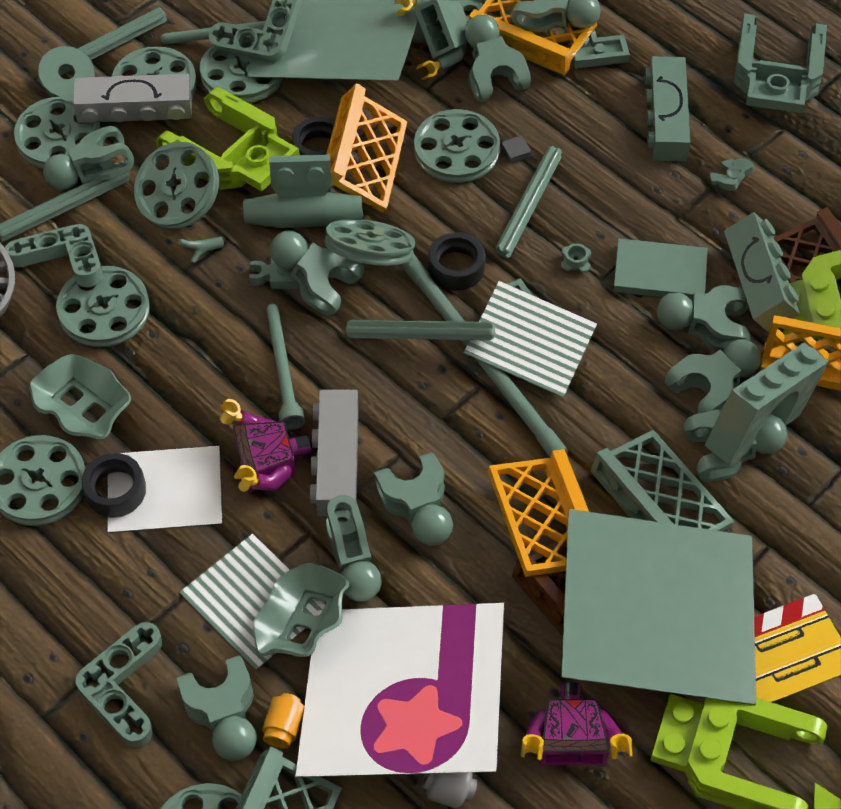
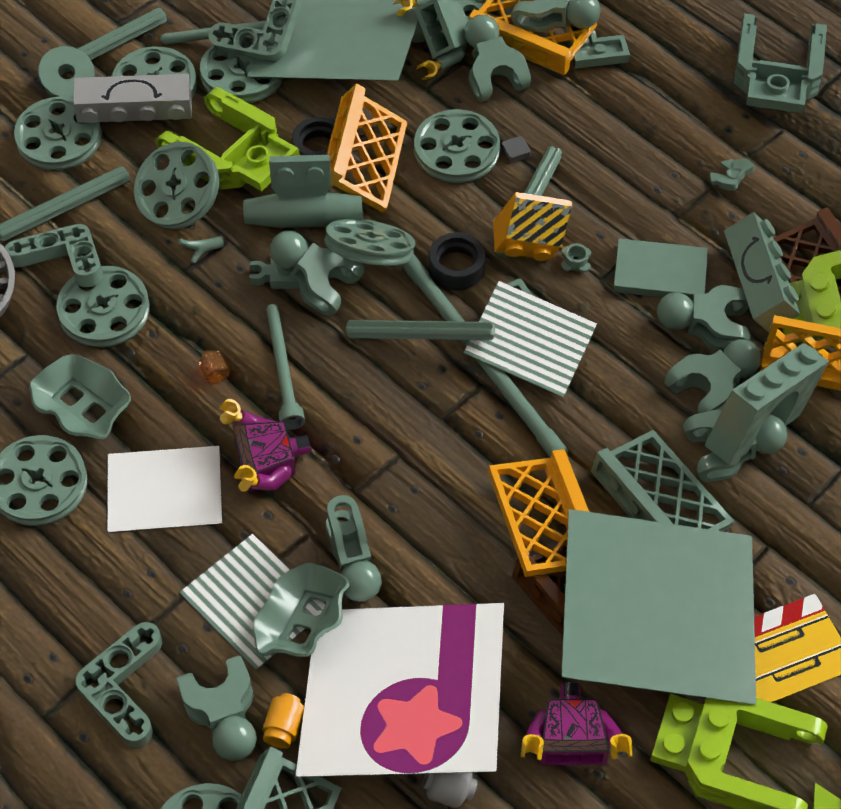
(88, 160): sand green piece -> none
(109, 464): black tyre -> none
(213, 367): none -> clear orange hose
(336, 447): light grey brick -> none
(418, 500): sand green piece -> none
(531, 226): none -> slope
(668, 109): sand green brick -> none

